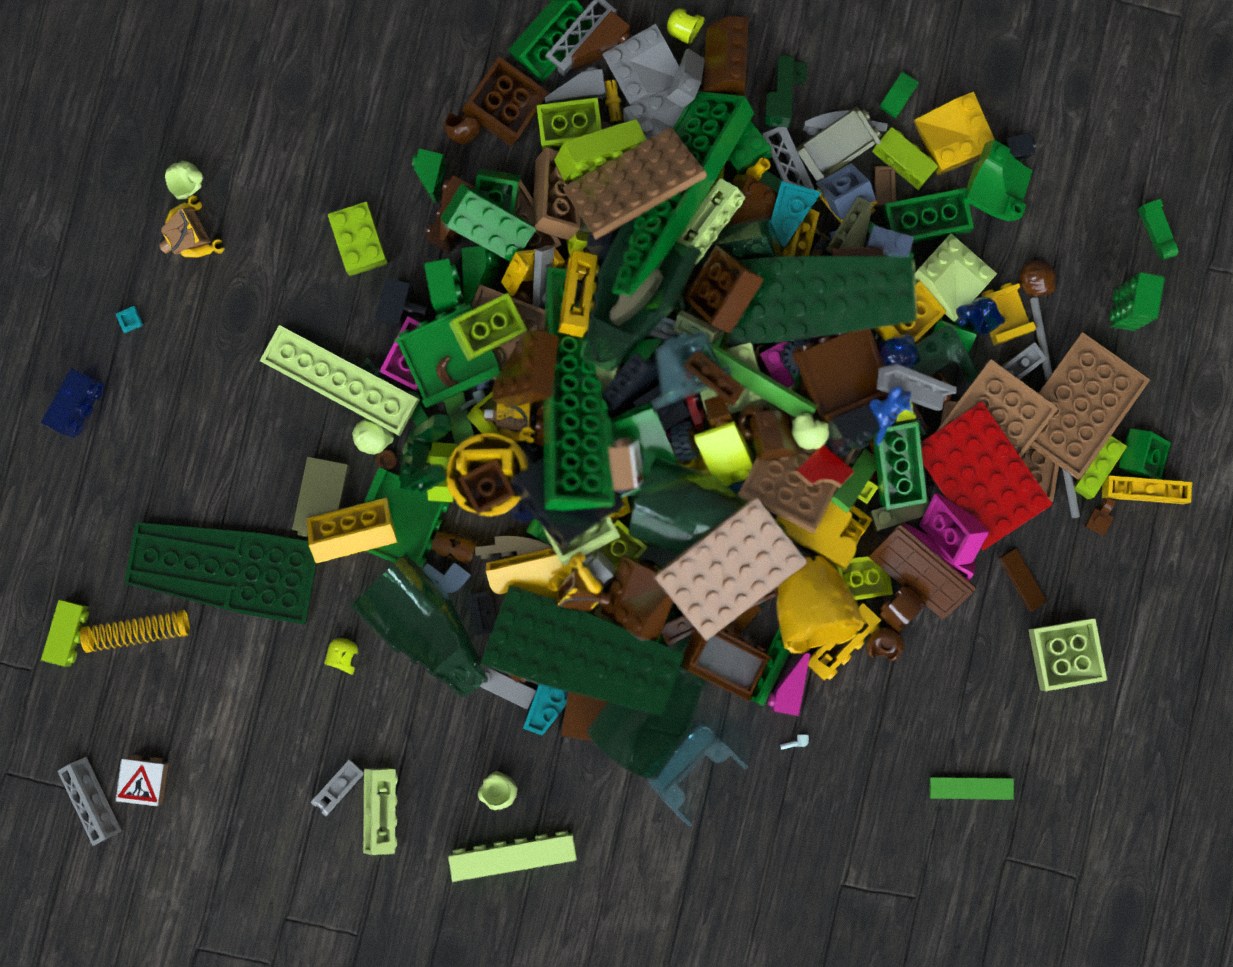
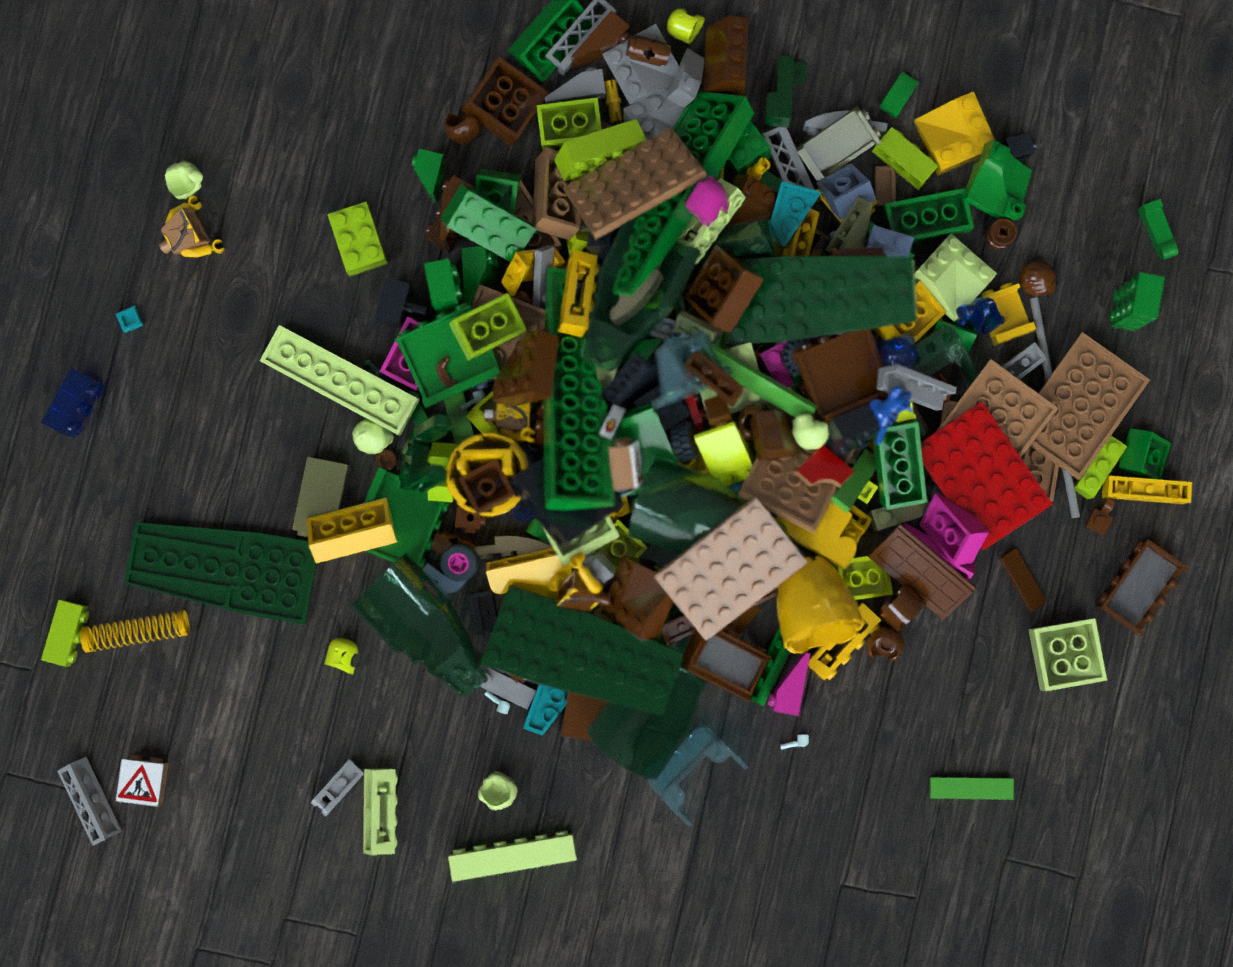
(453, 566): none -> black wheel
(469, 527): none -> reddish brown brick
(503, 706): none -> light aqua hand
(612, 421): none -> white sticker
(638, 44): none -> reddish brown piece
(708, 200): none -> dark pink brick
(1001, 234): none -> reddish brown wheel
(1141, 586): none -> window

